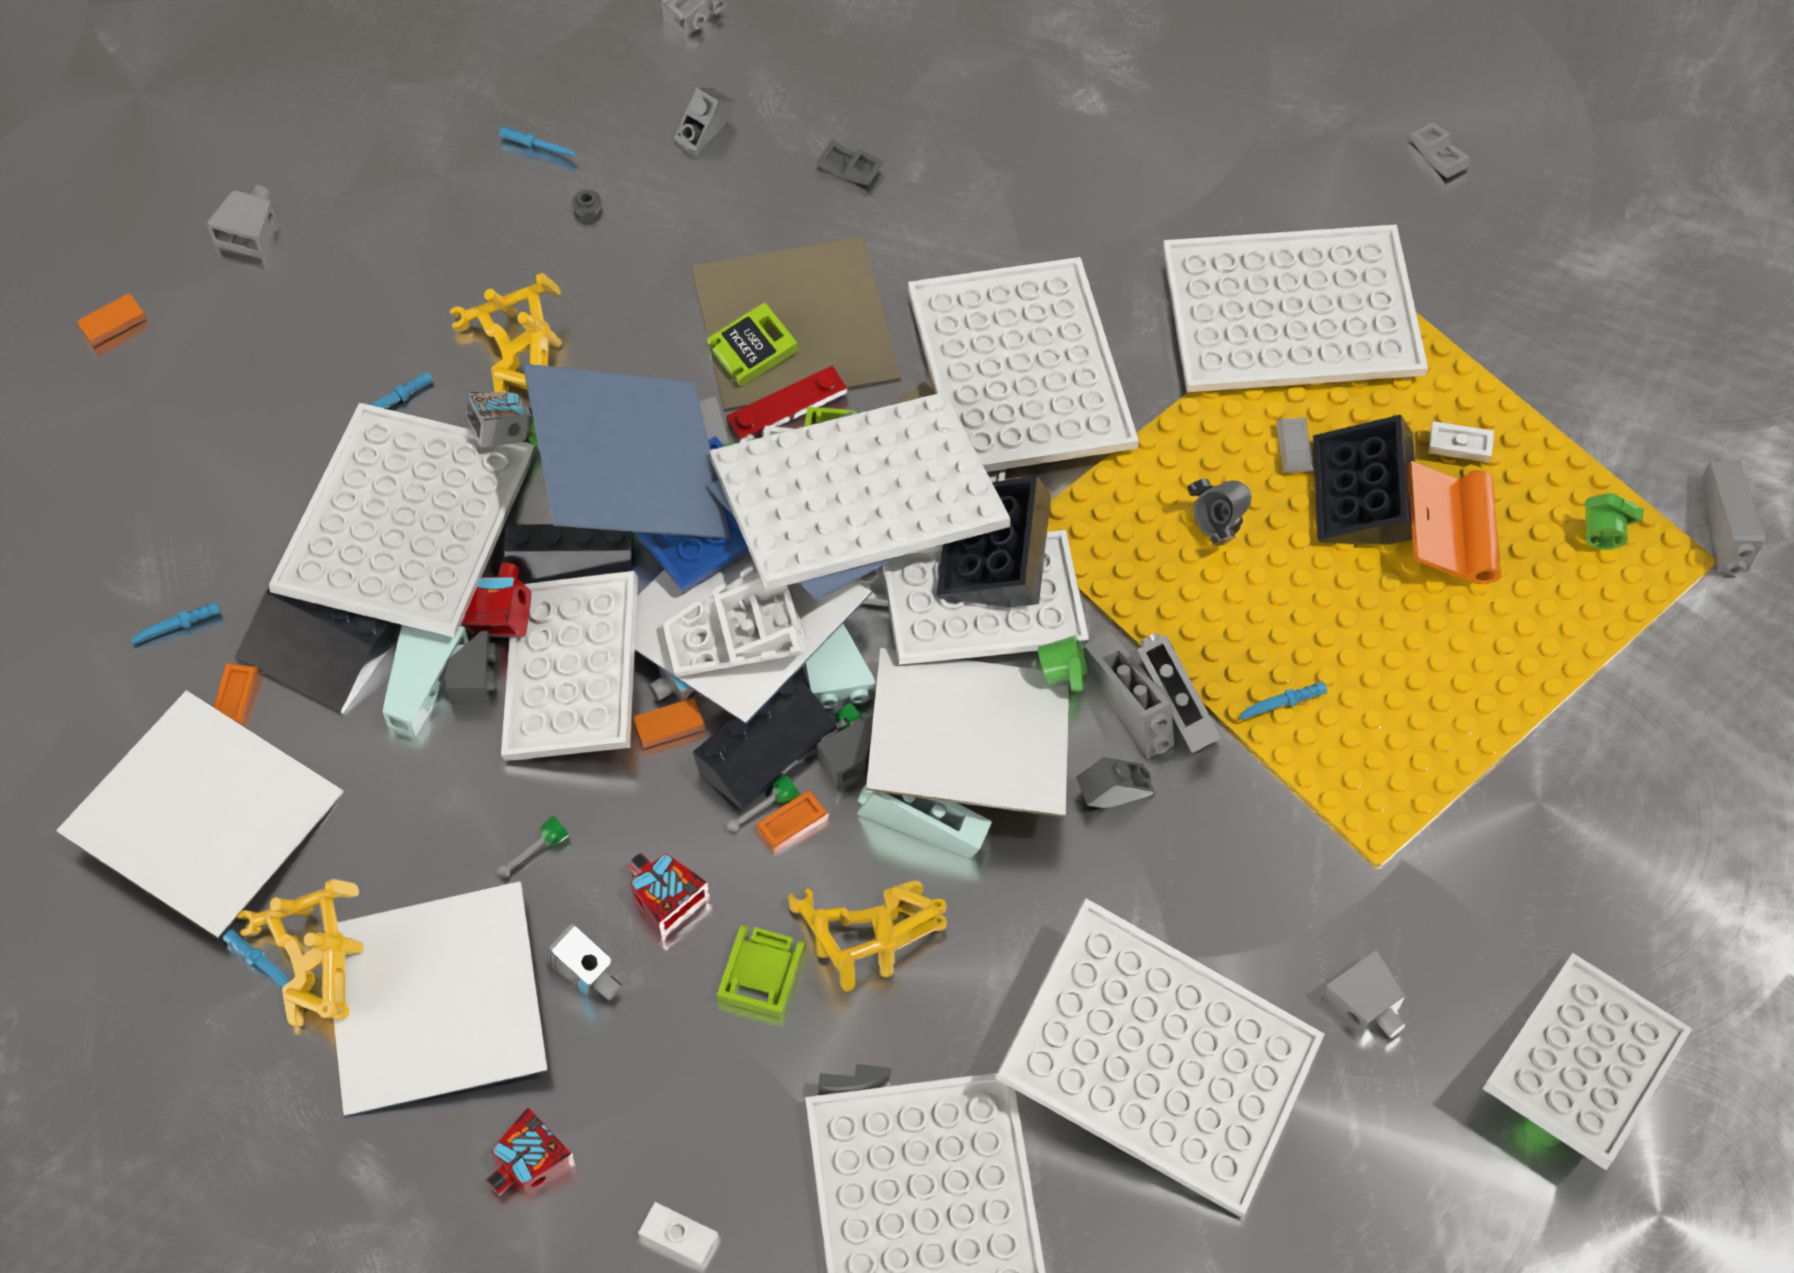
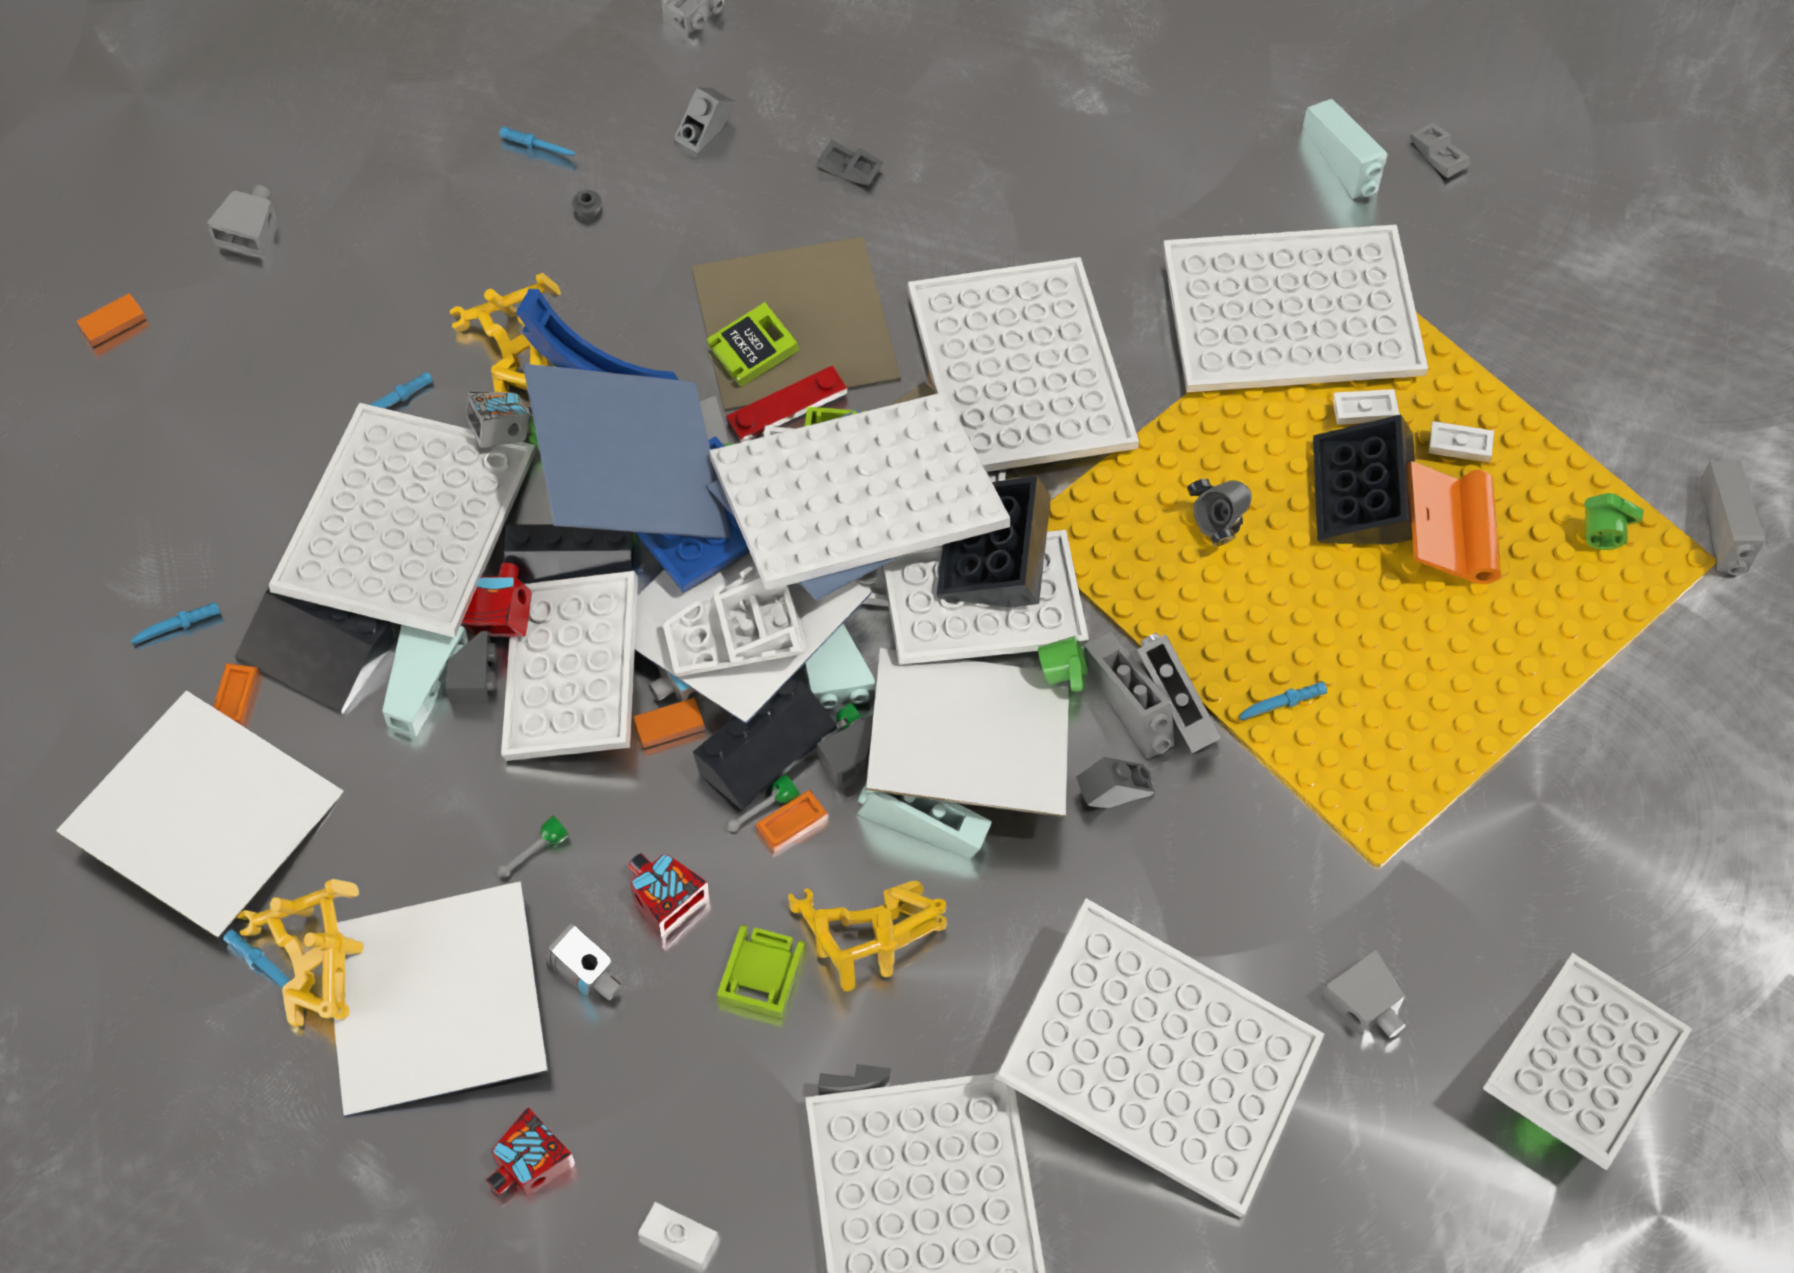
(565, 347): none -> blue arch
(1294, 445): light grey tile -> none
(1346, 148): none -> light aqua slope
(1364, 406): none -> white plate

